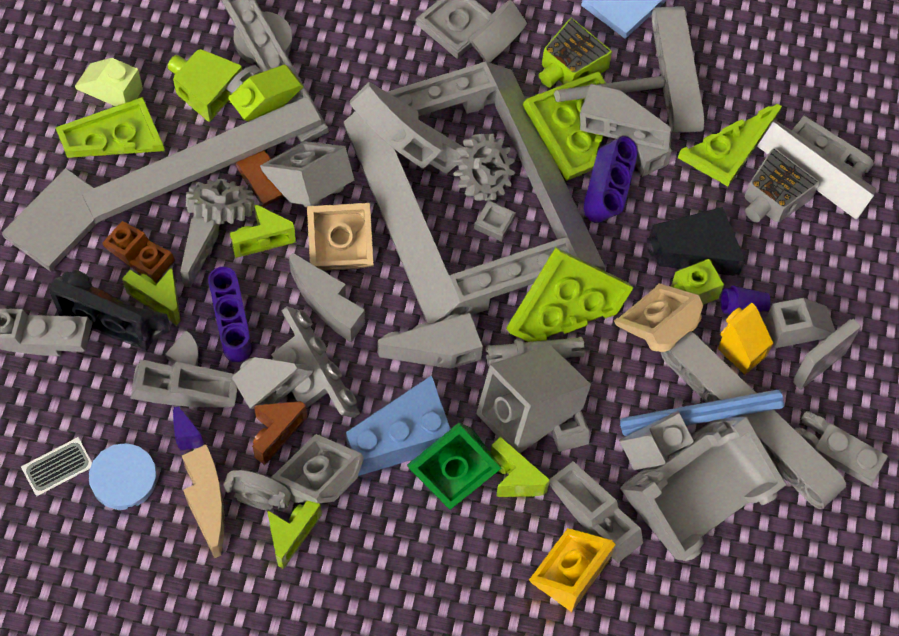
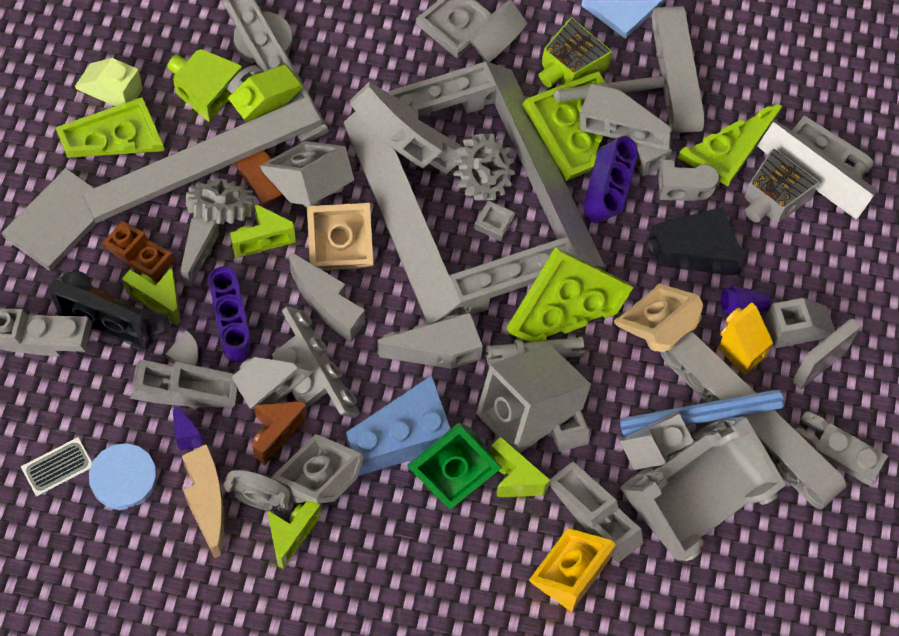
(686, 183): none -> light grey leg
(699, 280): lime brick -> none

